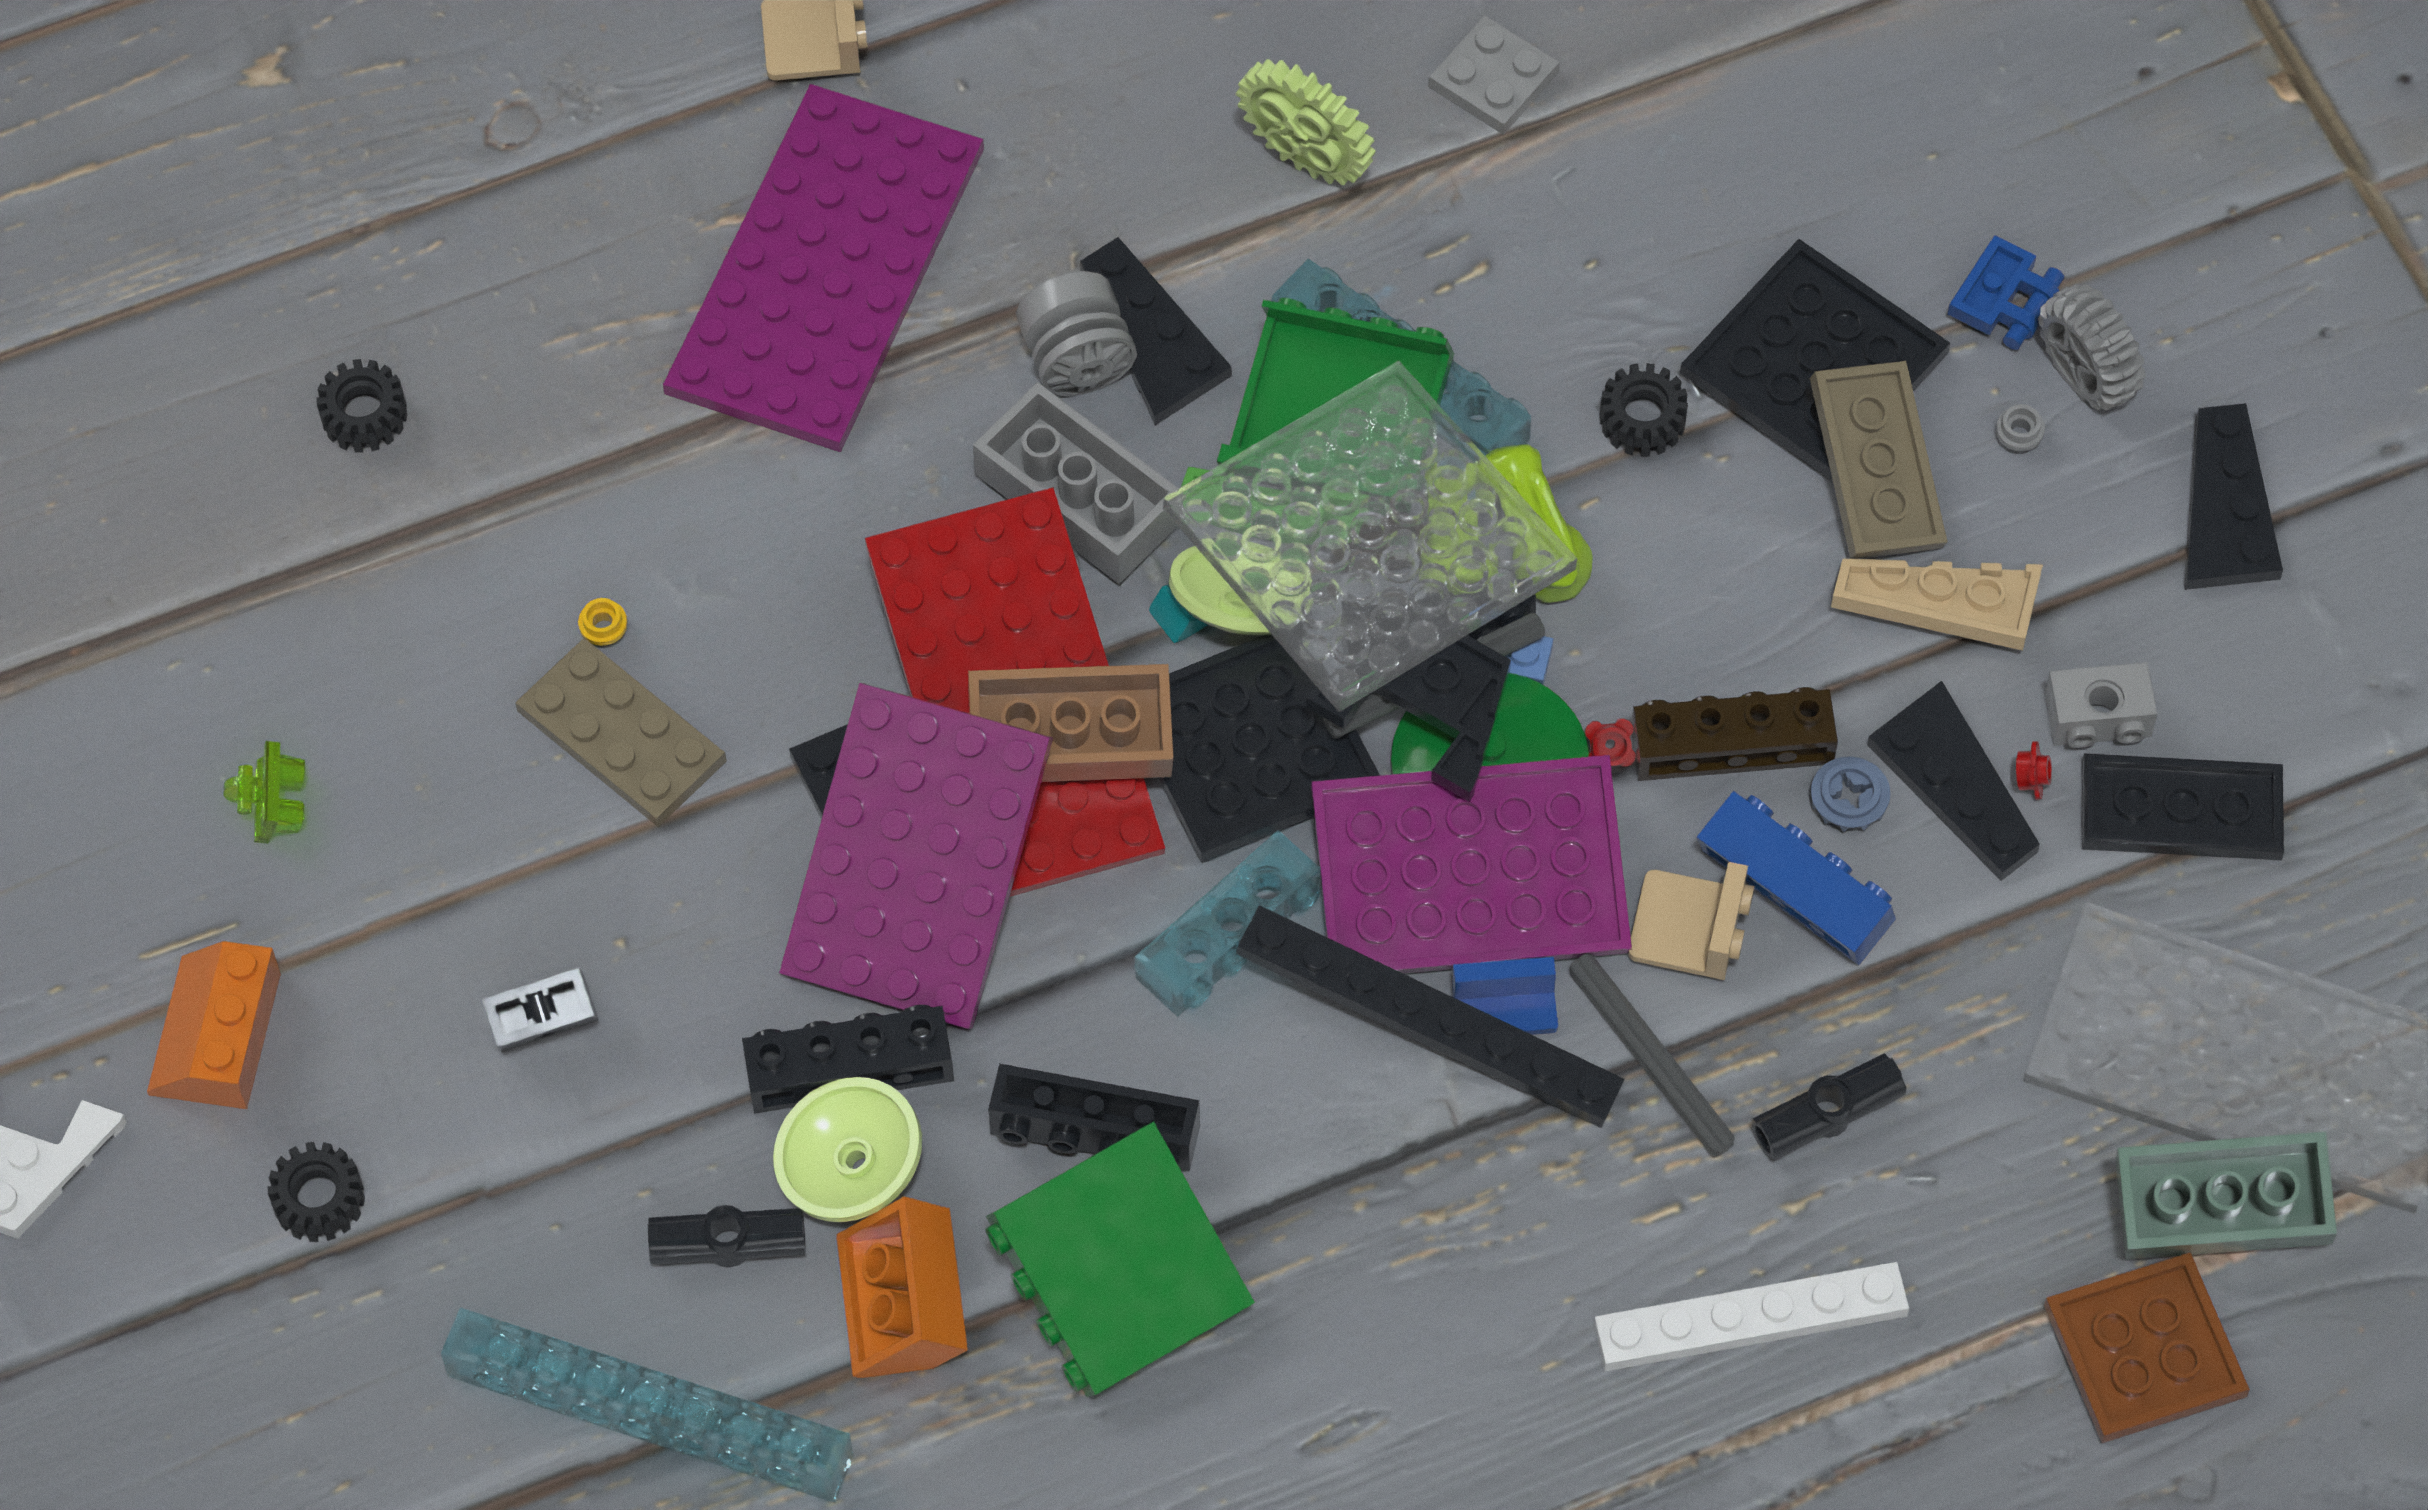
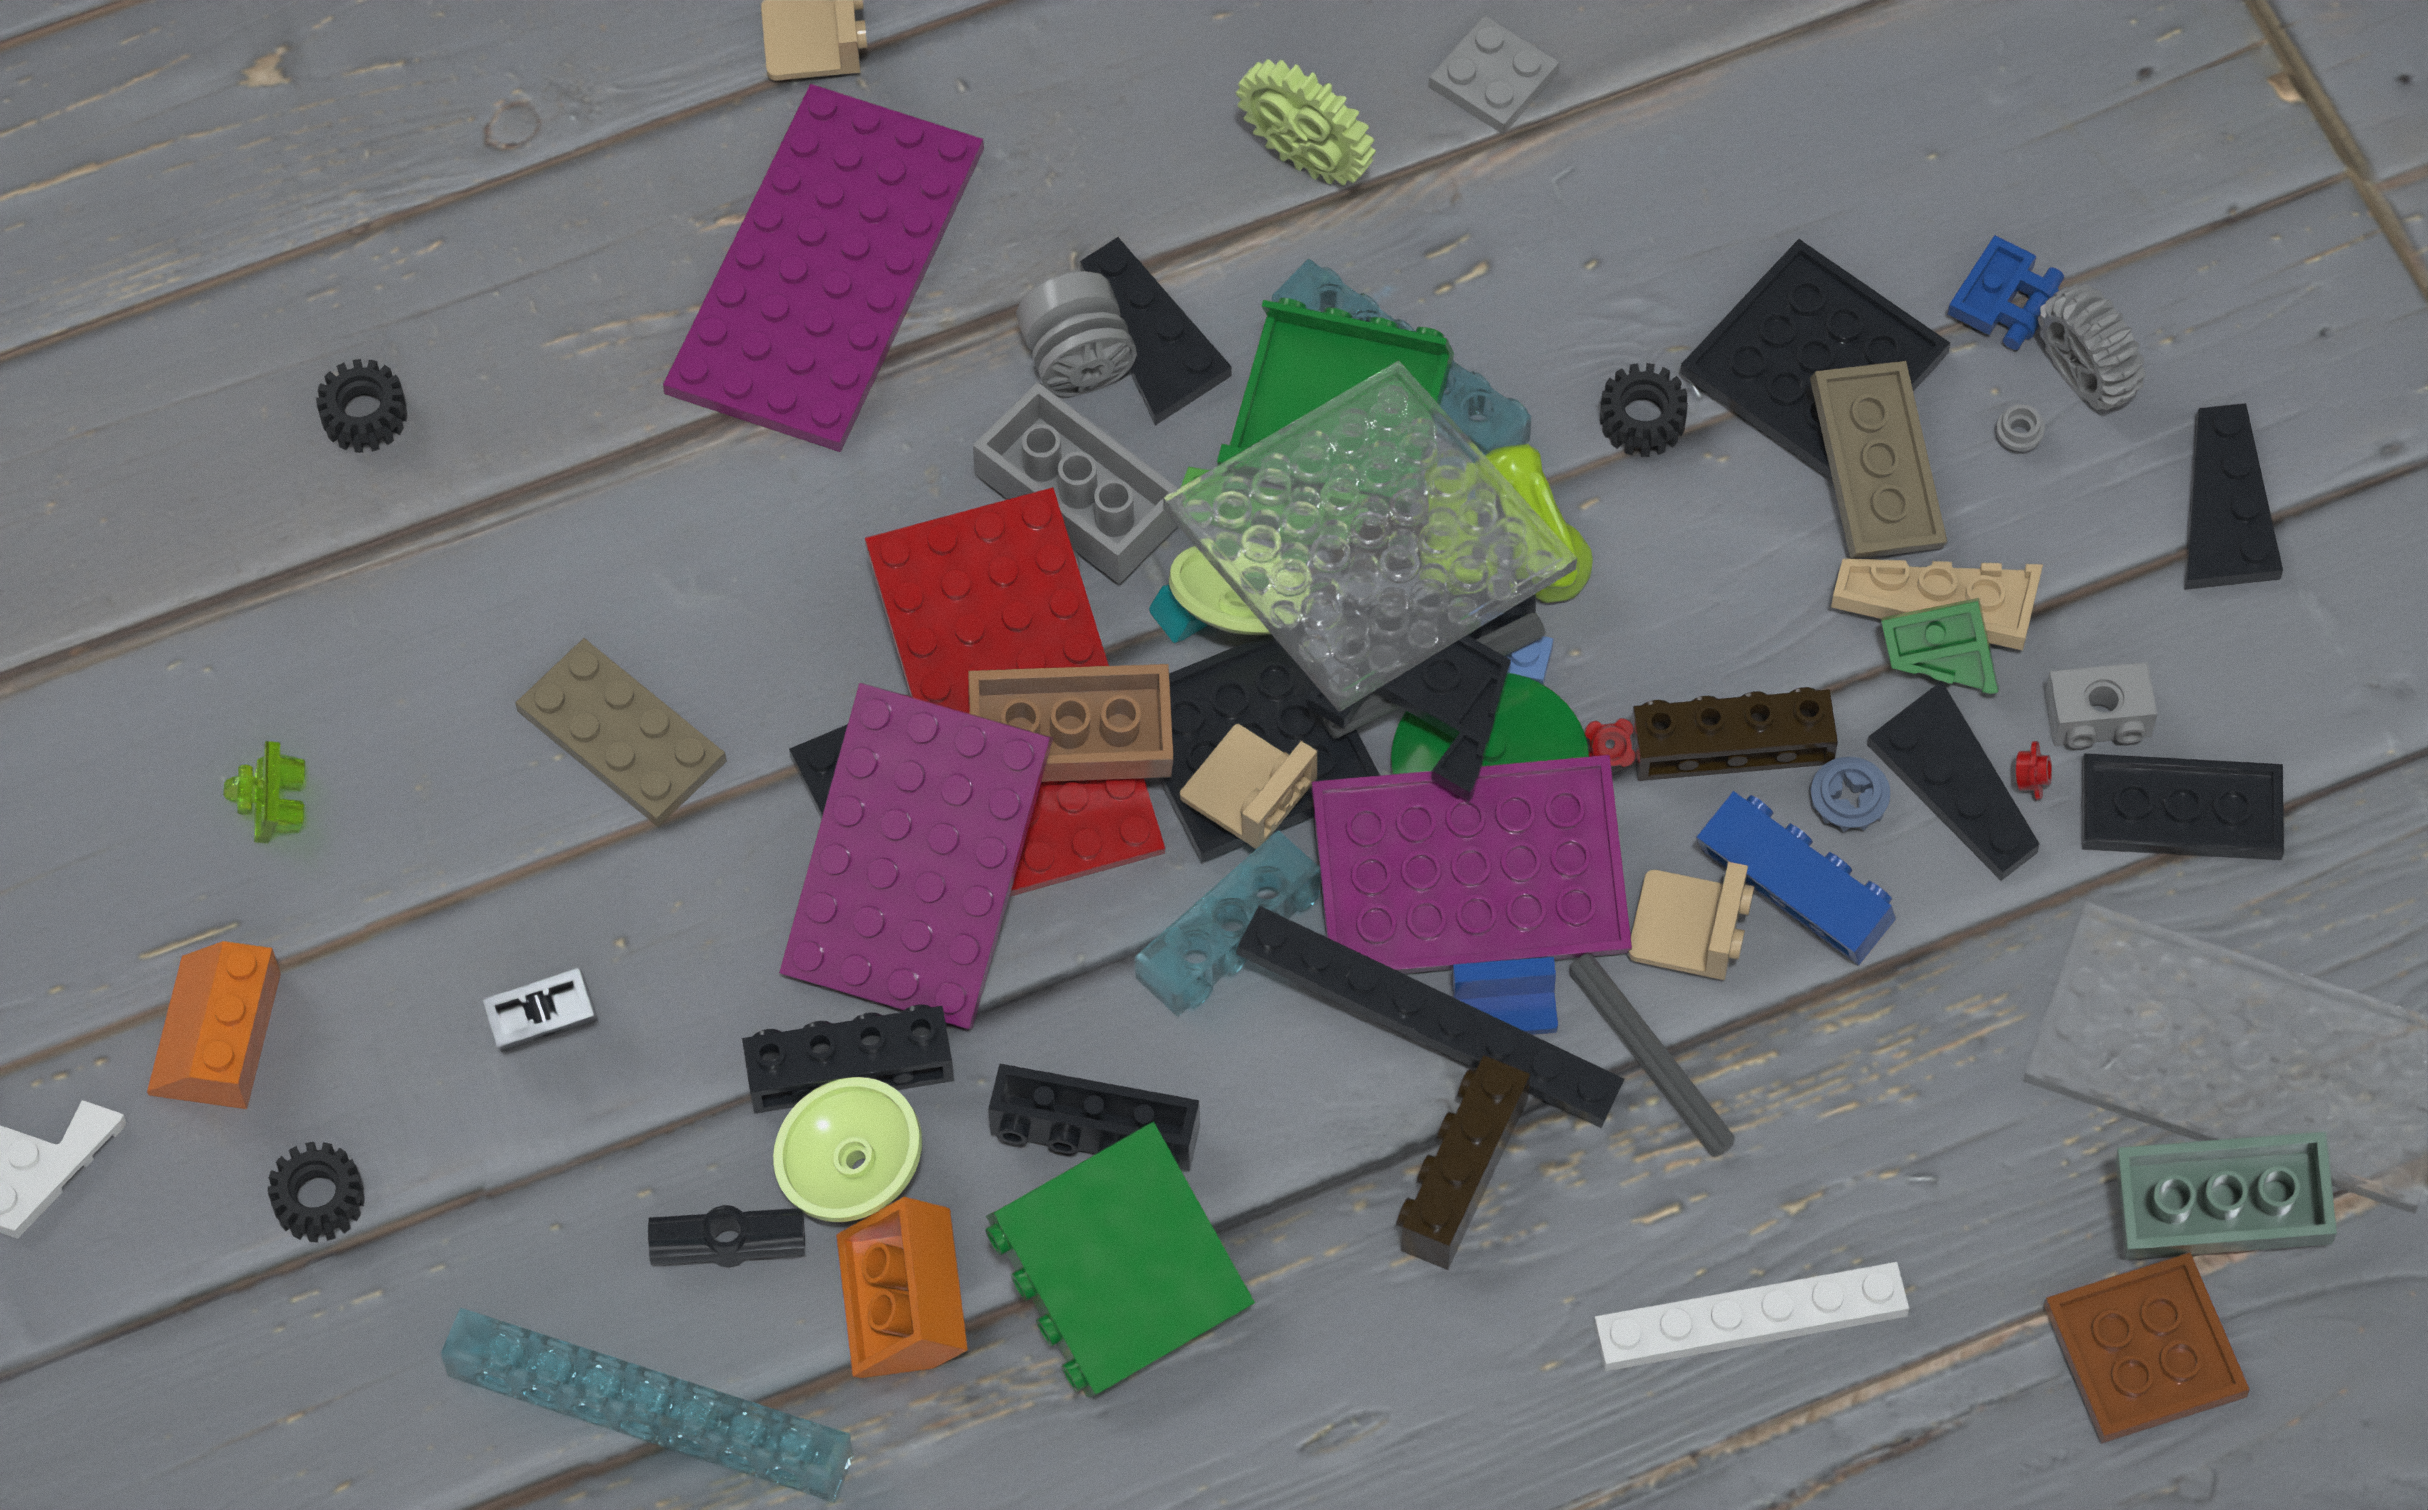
(600, 610): yellow plate -> none
(1250, 784): none -> tan bracket
(1465, 1161): none -> dark brown brick
(1803, 1121): black piece -> none
(1943, 643): none -> green wing

